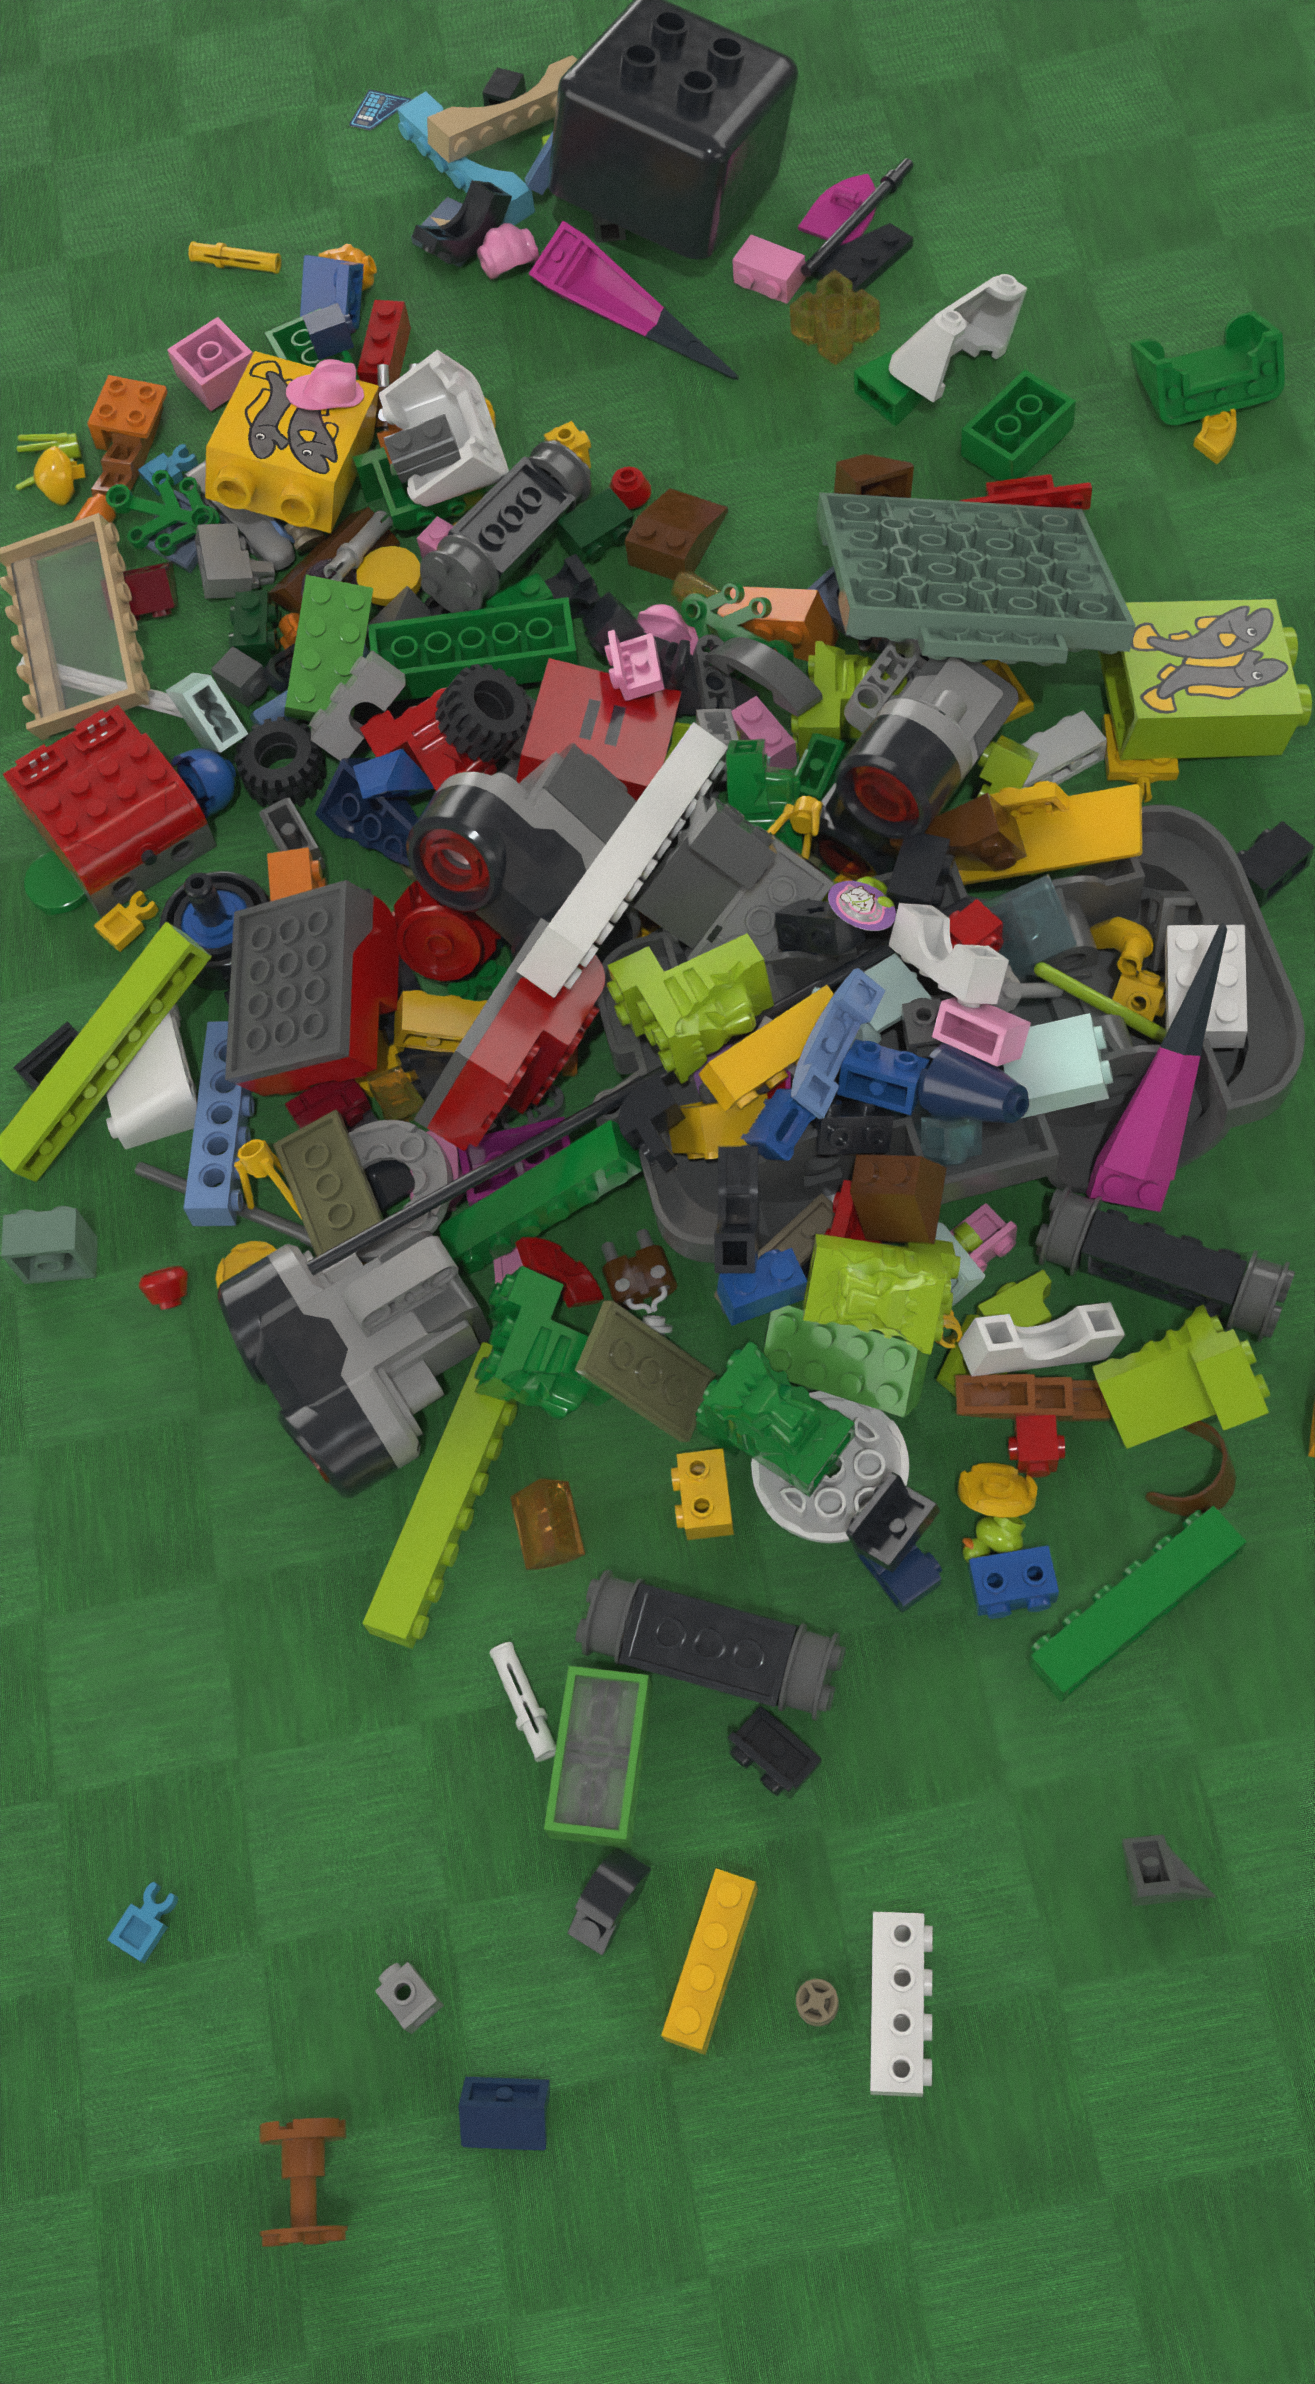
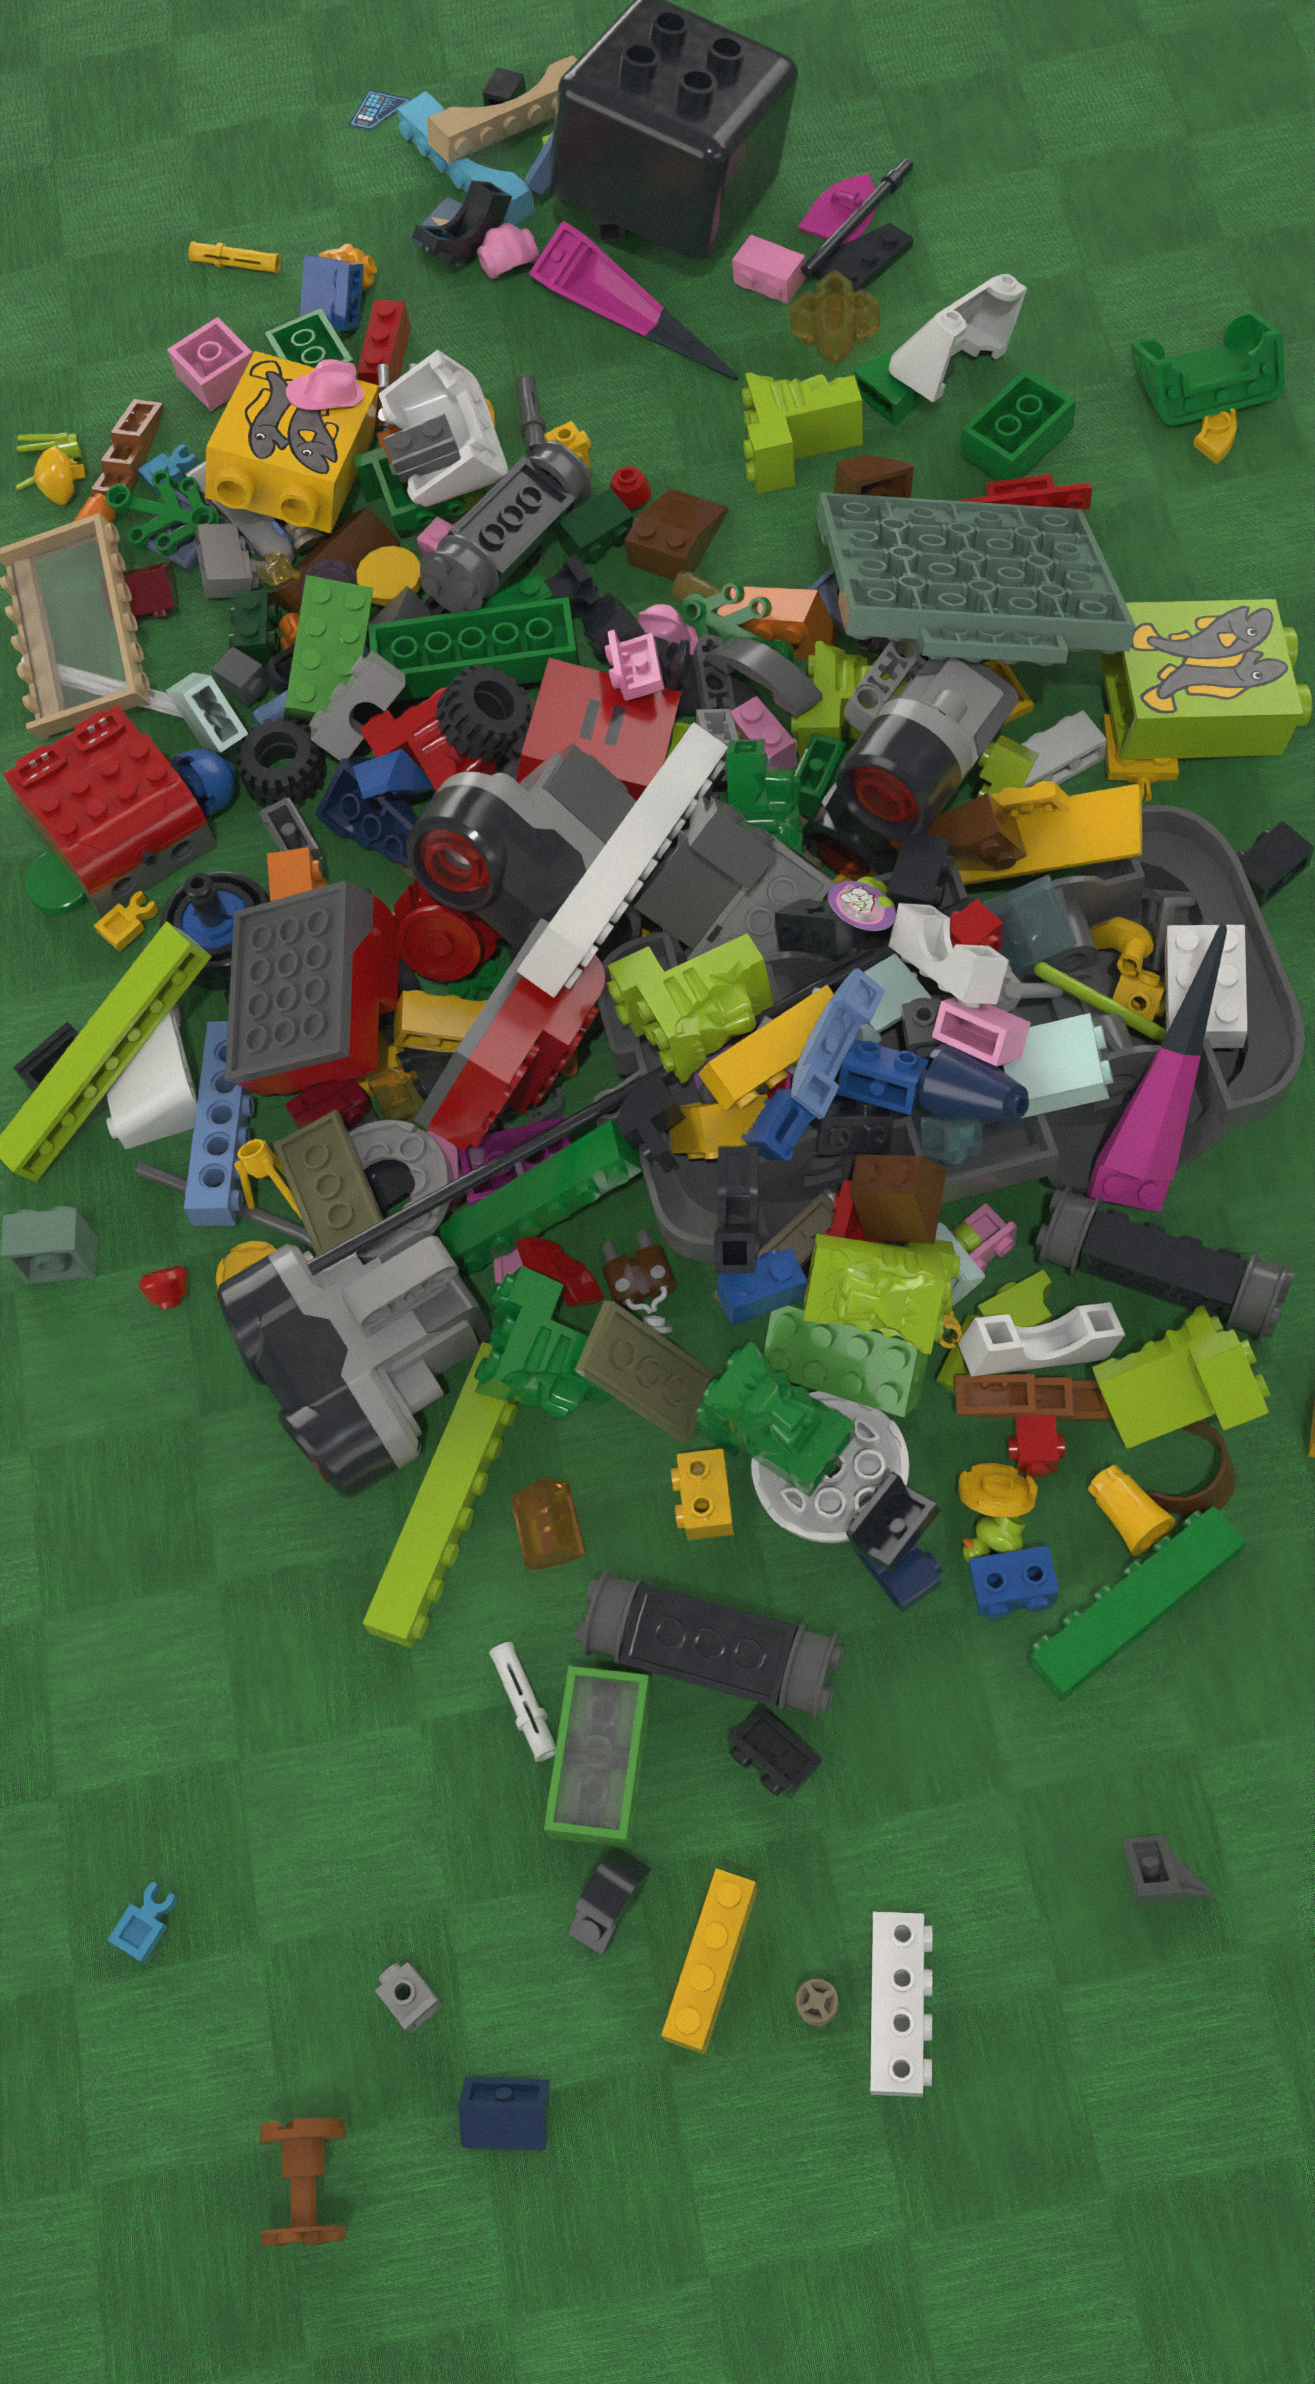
(126, 409): orange bracket -> none
(278, 569): none -> clear yellow hand
(329, 331): dark blue brick -> none
(351, 554): light grey pin -> none
(532, 424): none -> dark grey pin
(795, 422): none -> lime brick
(804, 819): yellow plant -> none
(1130, 1510): none -> yellow plant

